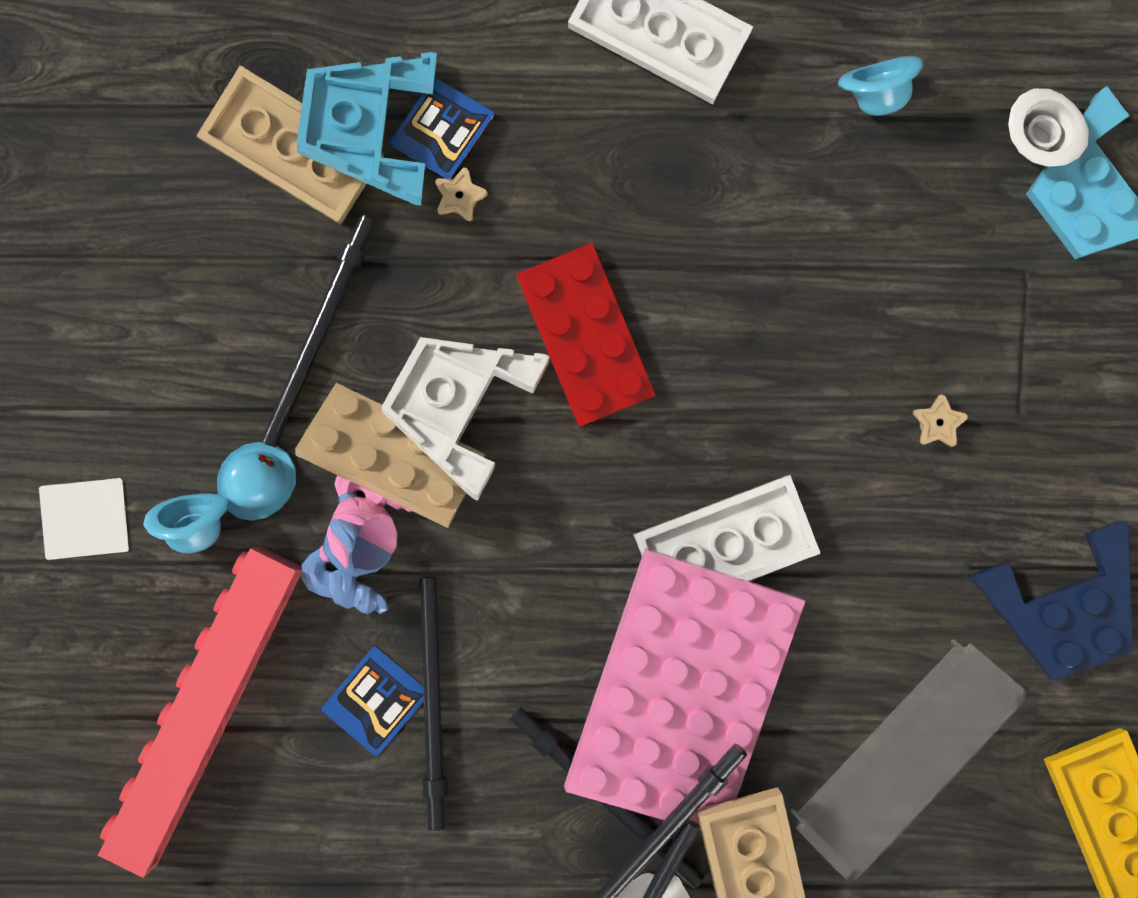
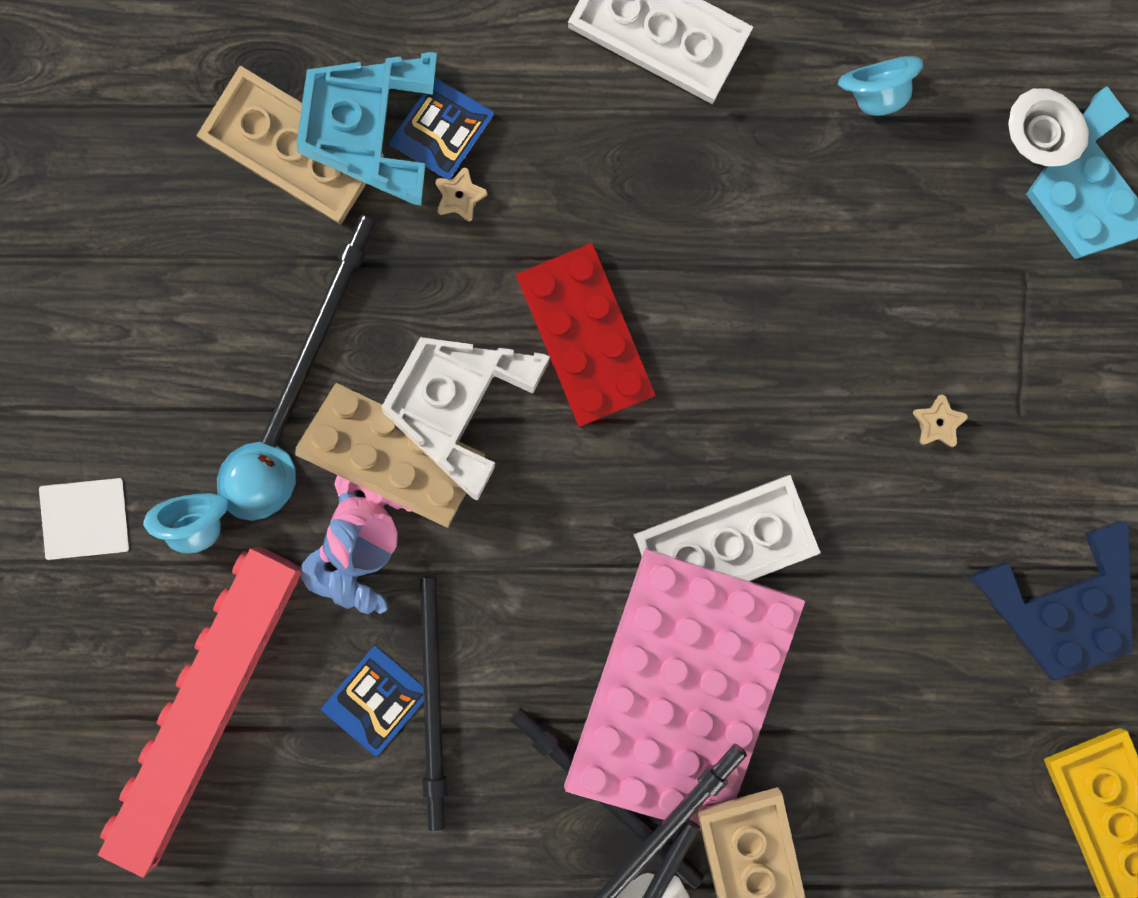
(908, 760): clear piece -> none

